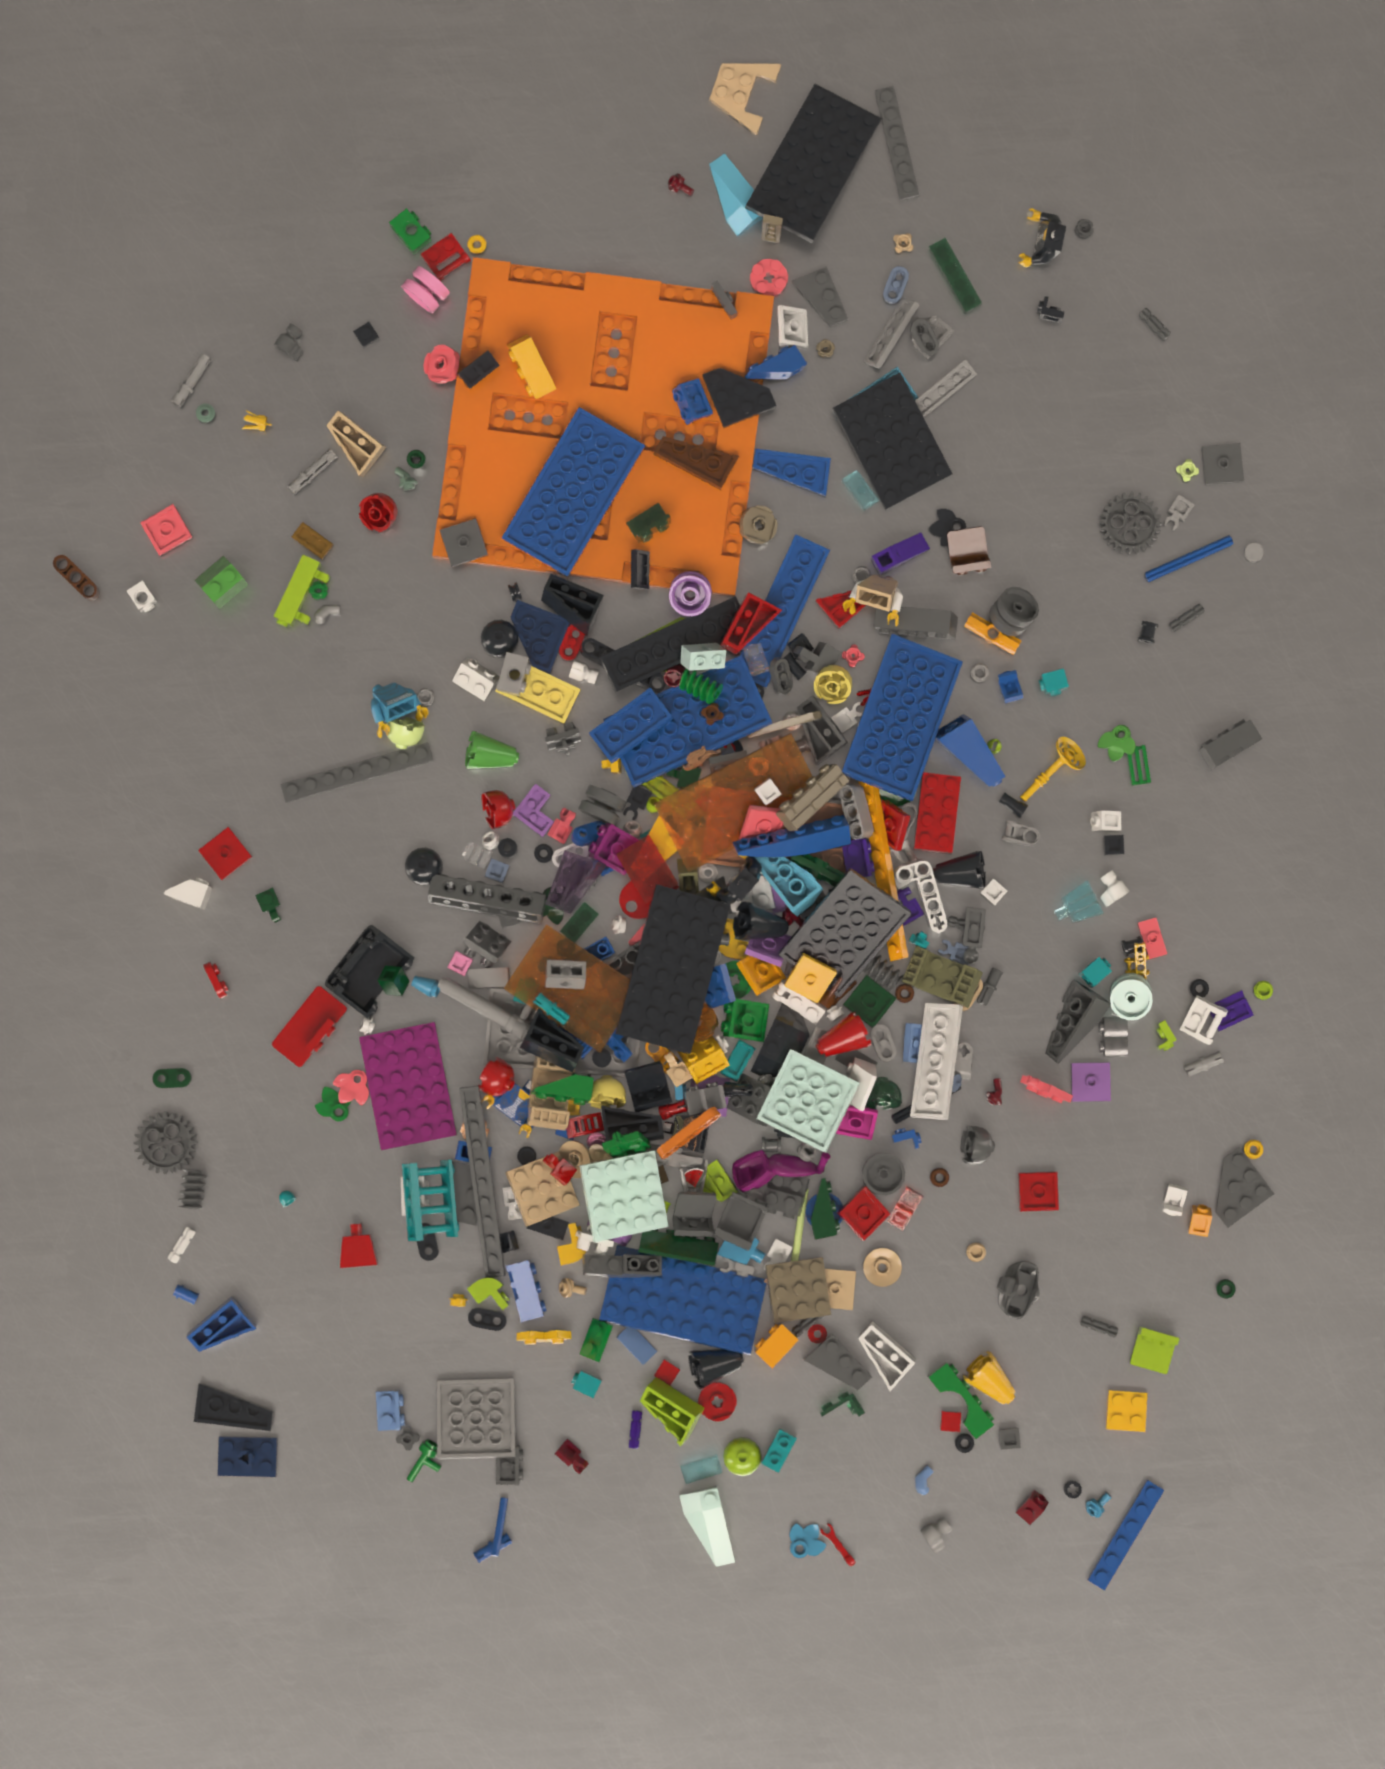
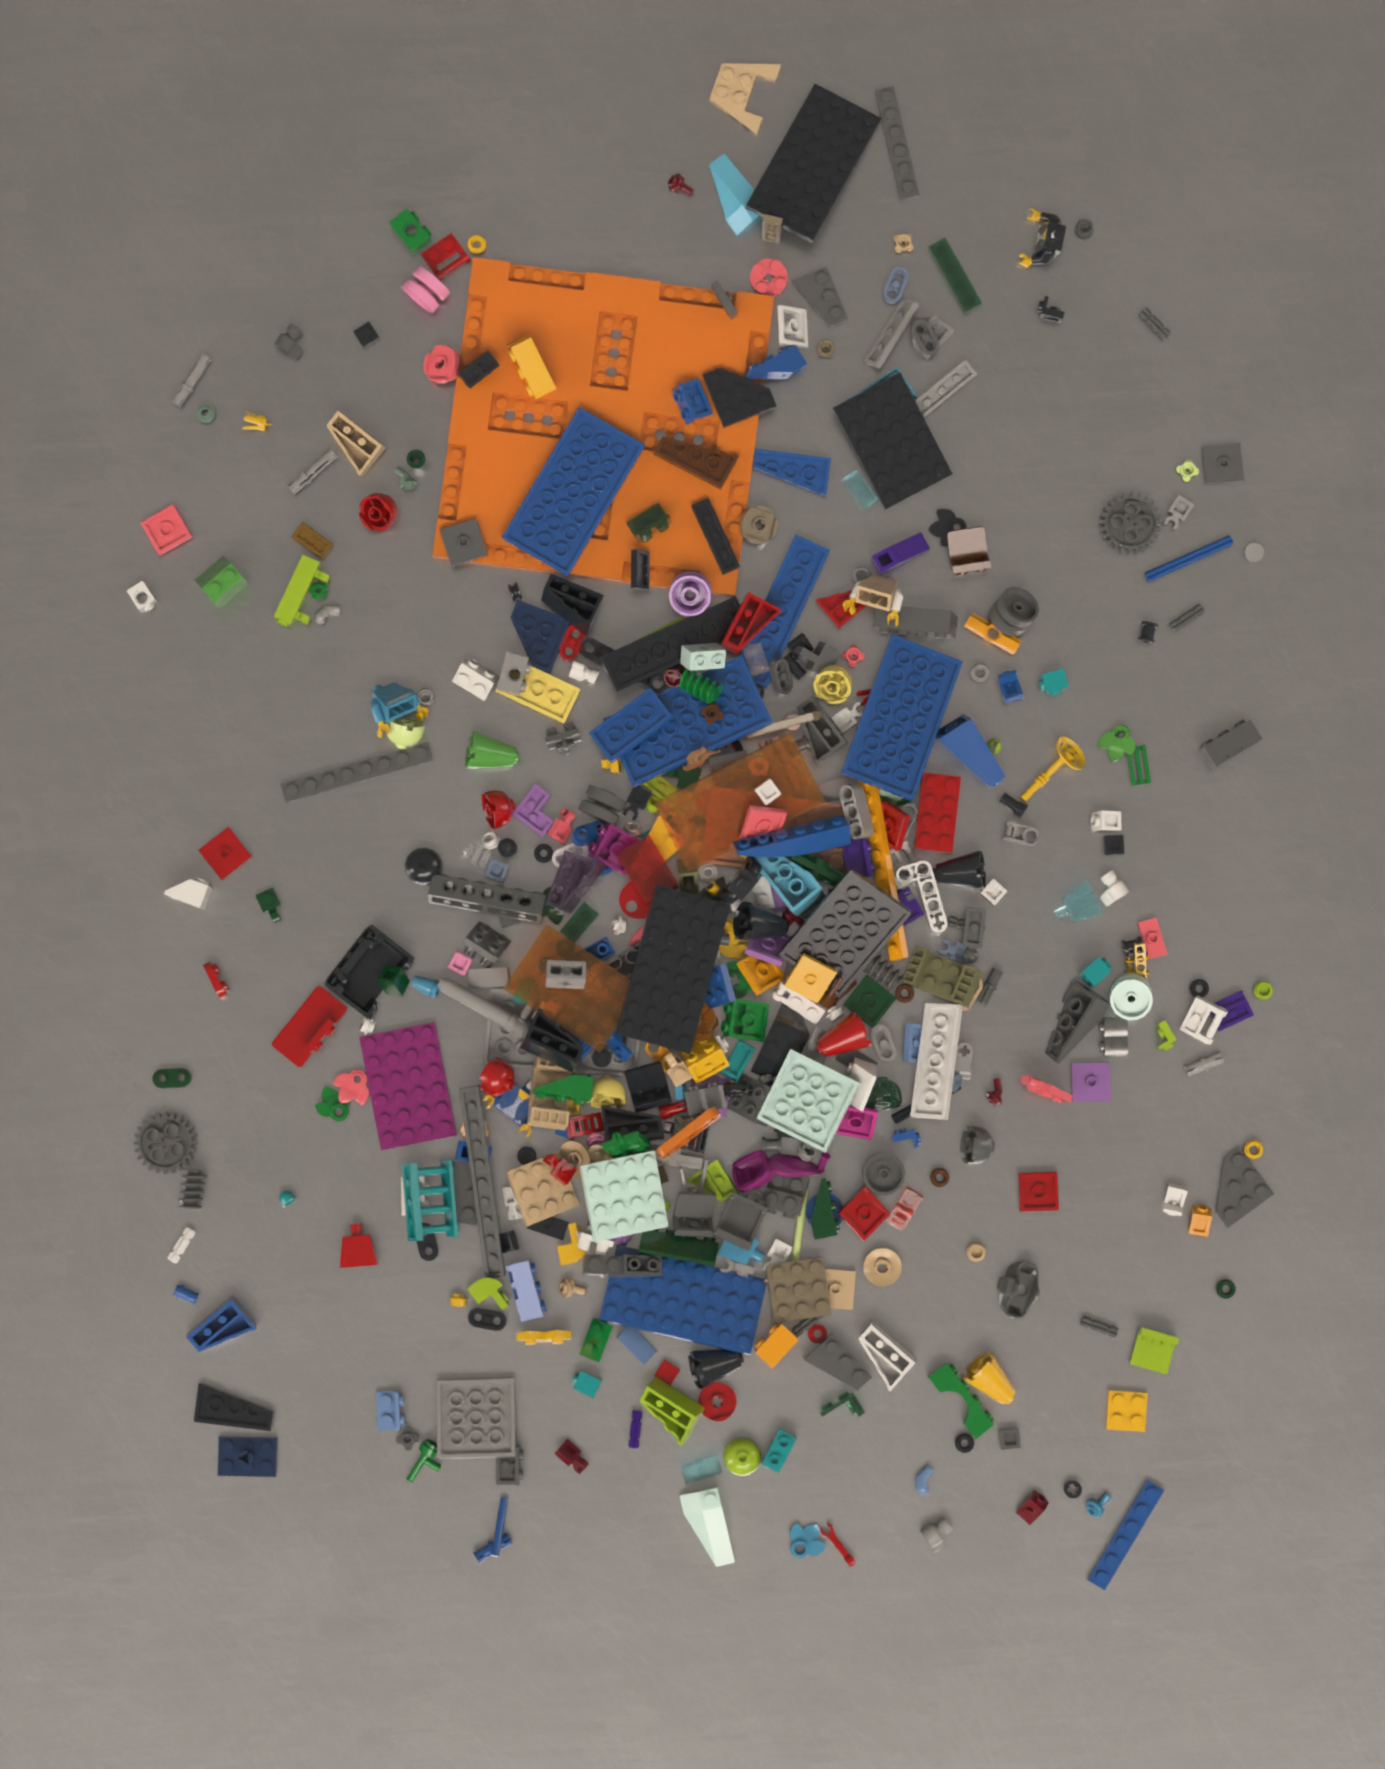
(82, 584): reddish brown beam -> none
(499, 638): black cylinder -> none
(551, 1008): teal axle -> none
(694, 1176): red tile -> none
(715, 536): none -> black tile
(812, 796): dark tan brick -> none
(919, 939): teal plate -> none
(950, 1421): red tile -> none

